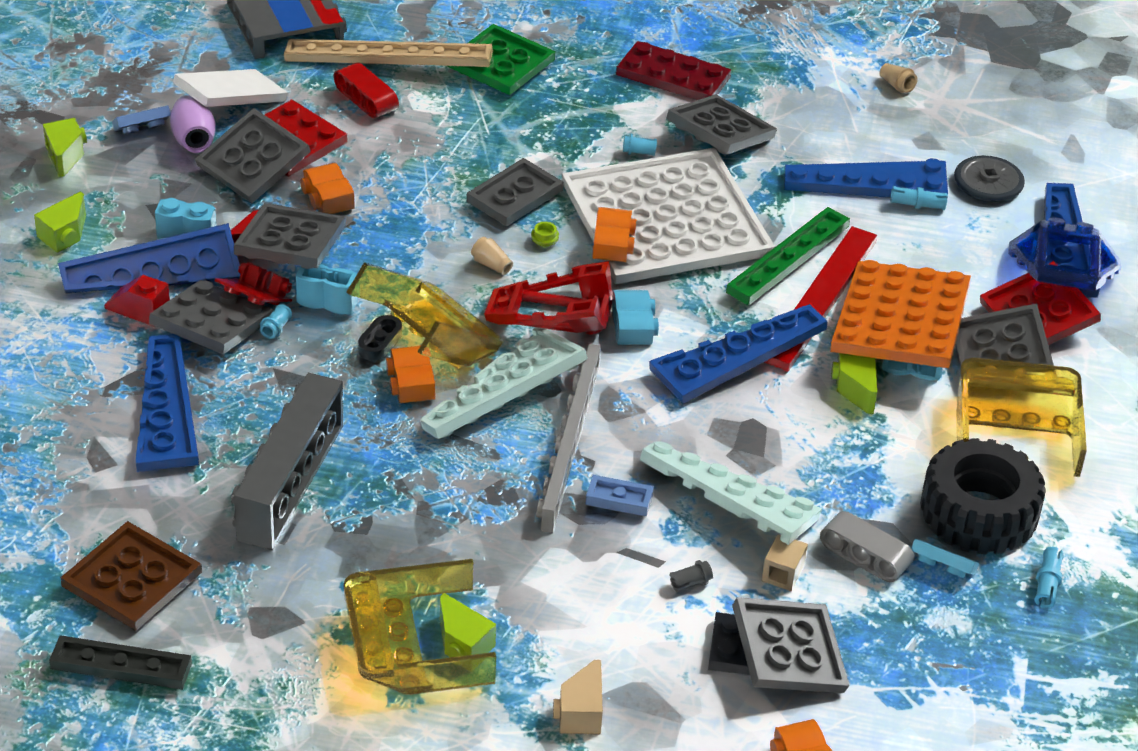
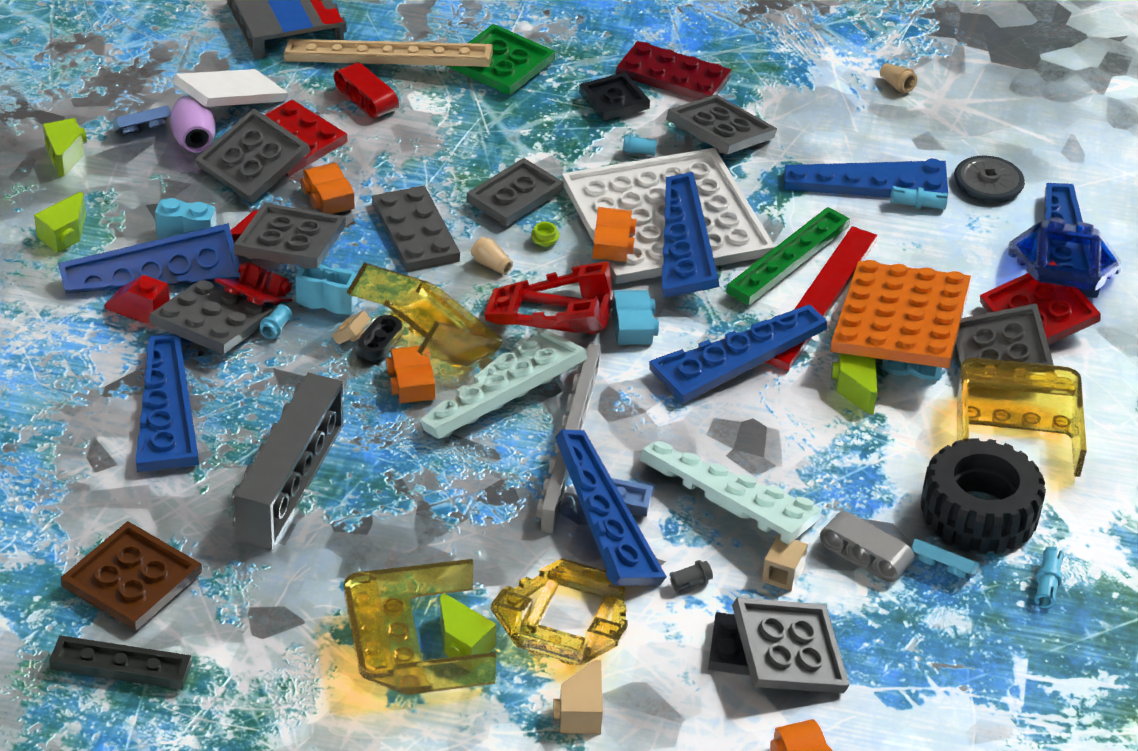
(351, 328): none -> tan plate
(415, 228): none -> dark grey plate
(523, 626): none -> clear yellow windscreen
(614, 96): none -> black plate
(616, 533): none -> blue wing
(687, 247): none -> blue wing

